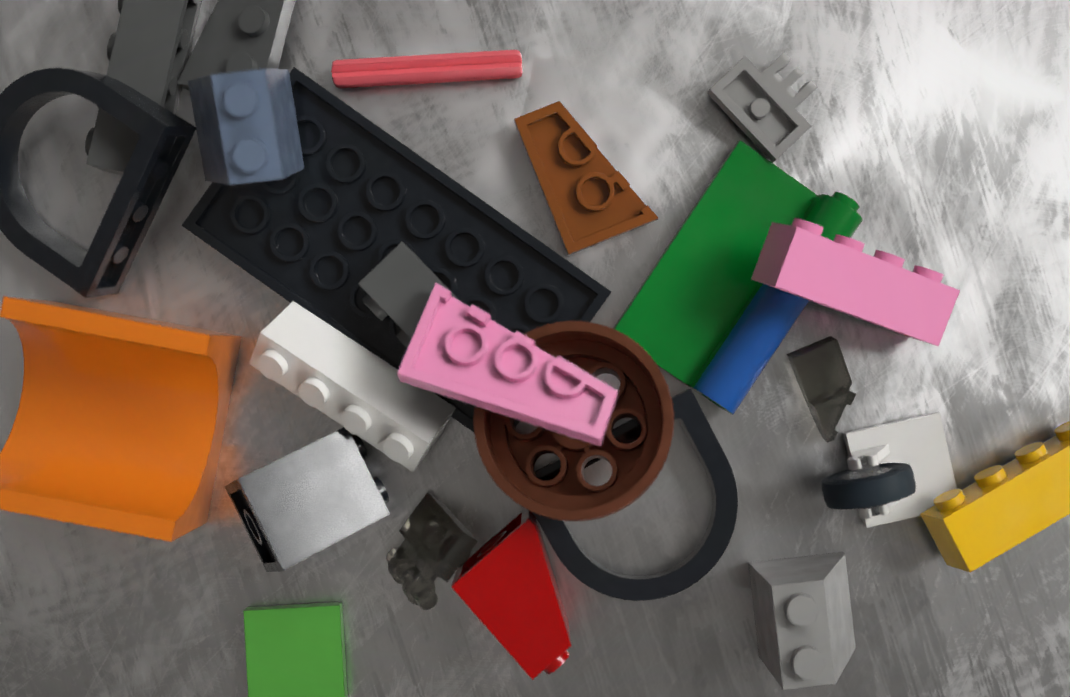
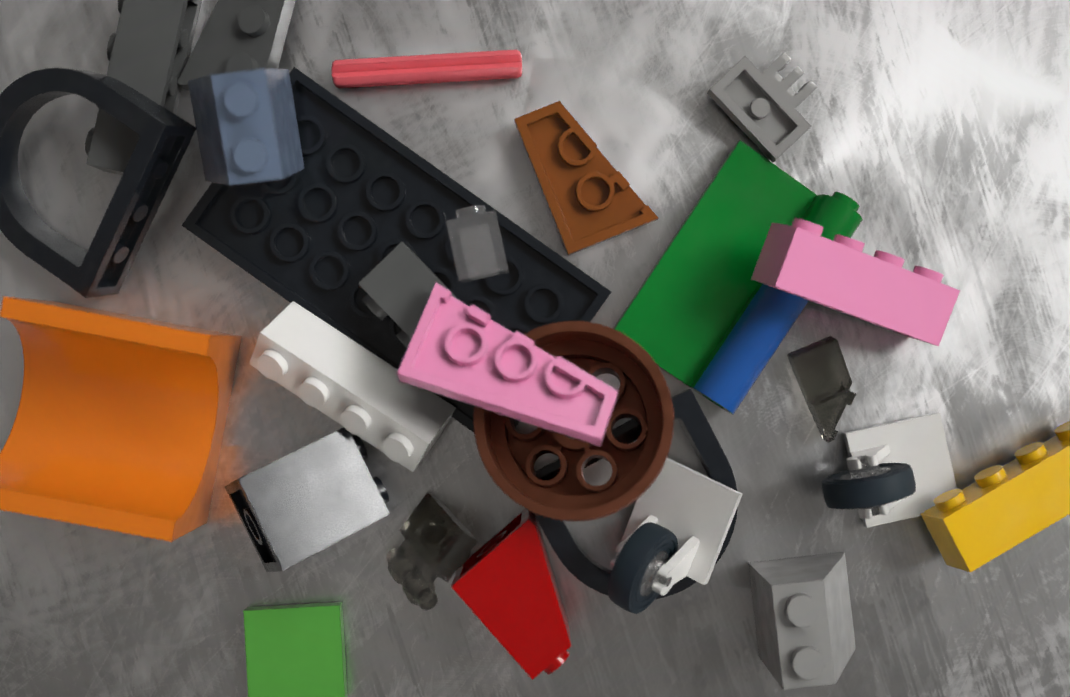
(477, 244): none -> clear brick
(671, 535): none -> white plate

